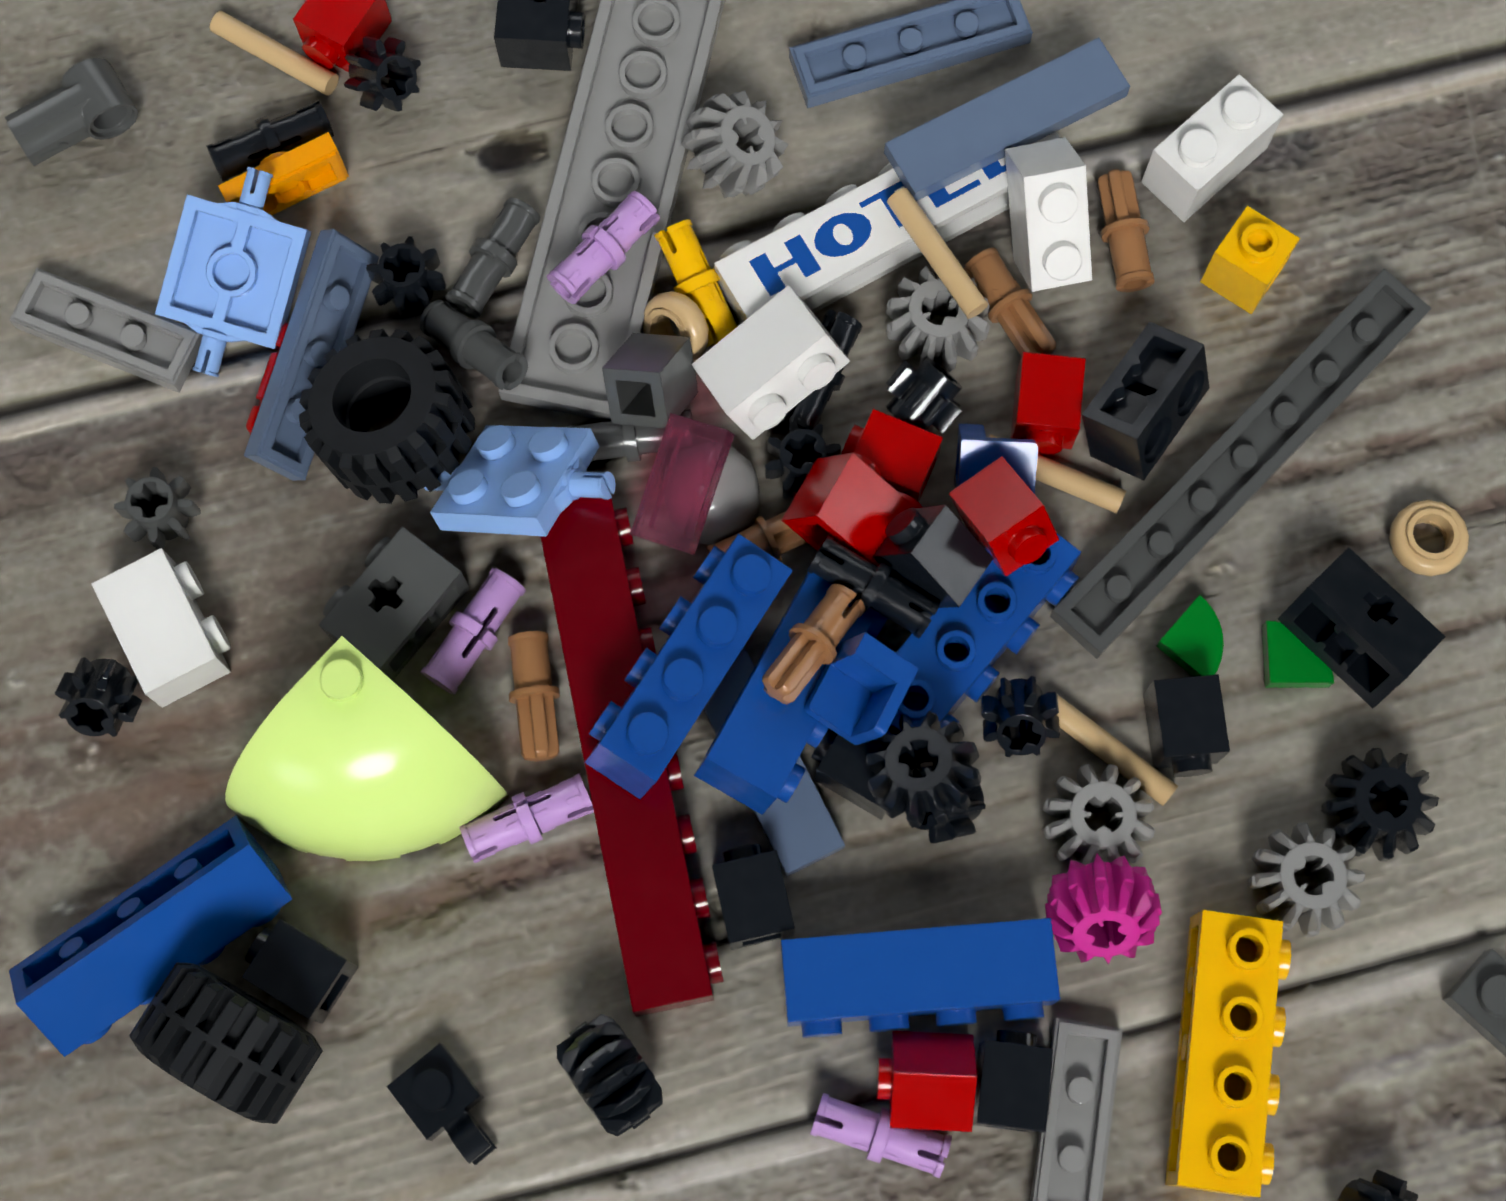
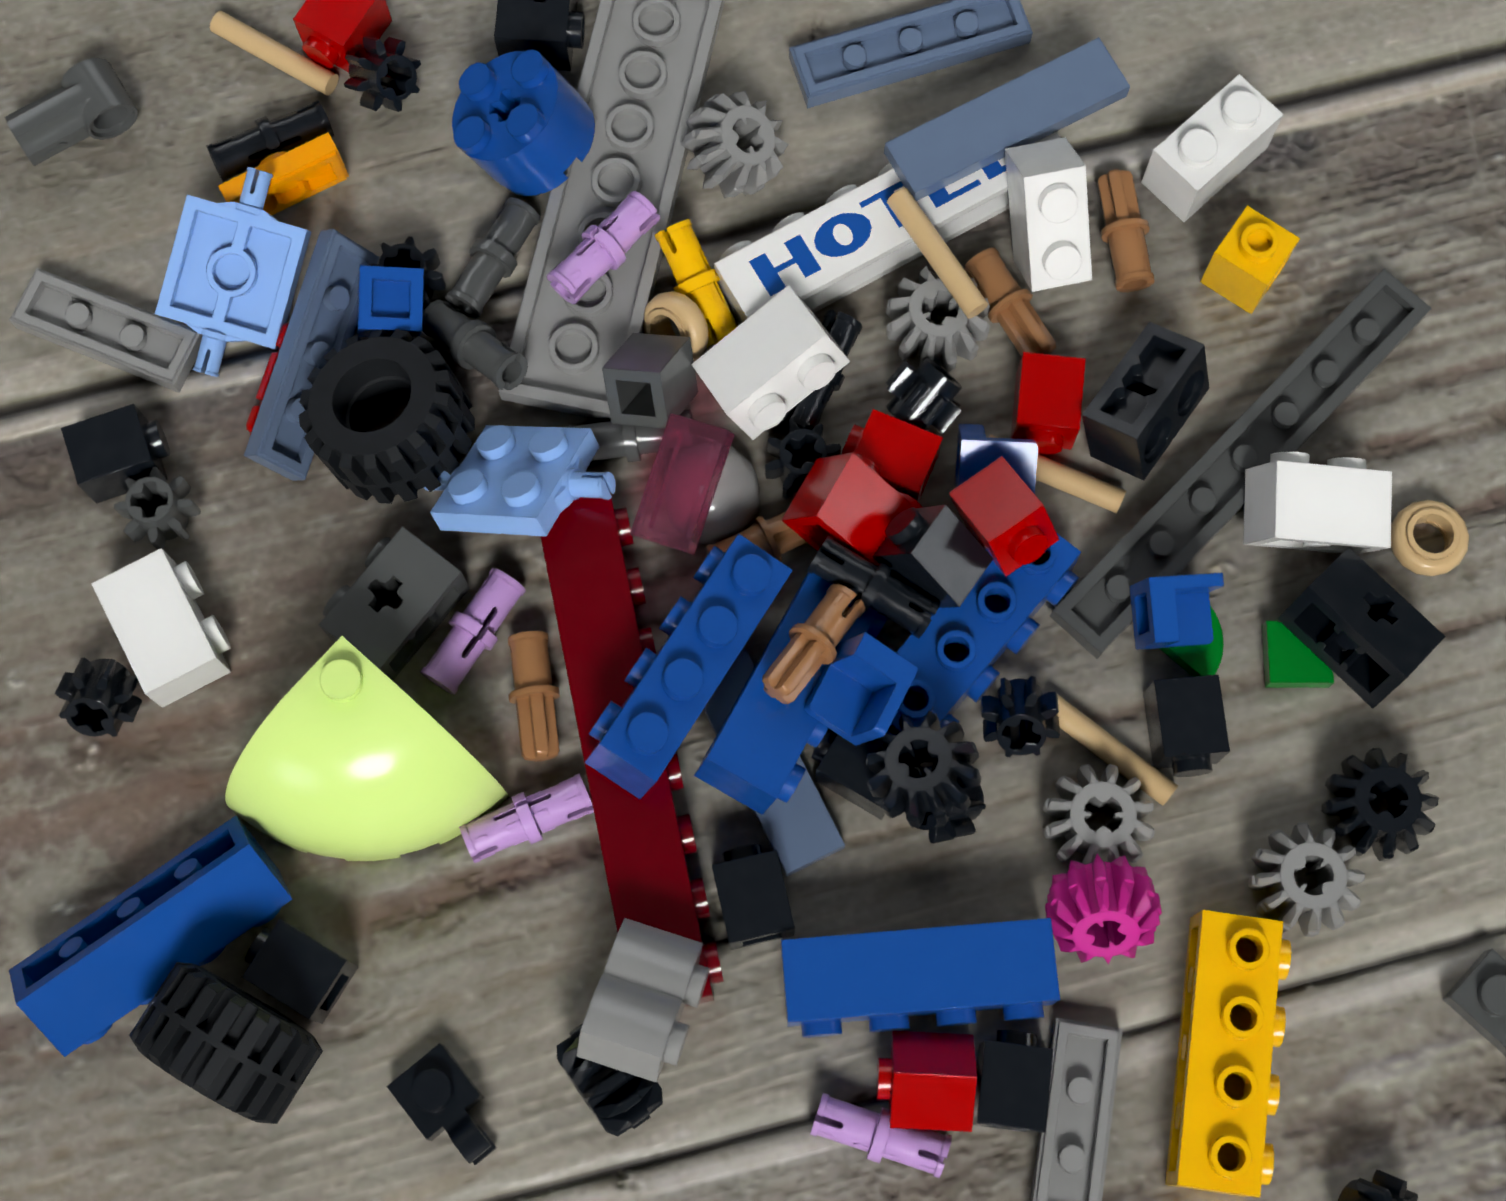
(114, 448): none -> black brick
(389, 300): none -> blue panel
(521, 122): none -> blue brick
(641, 1000): none -> light grey brick
(1173, 610): none -> blue panel
(1317, 504): none -> white brick

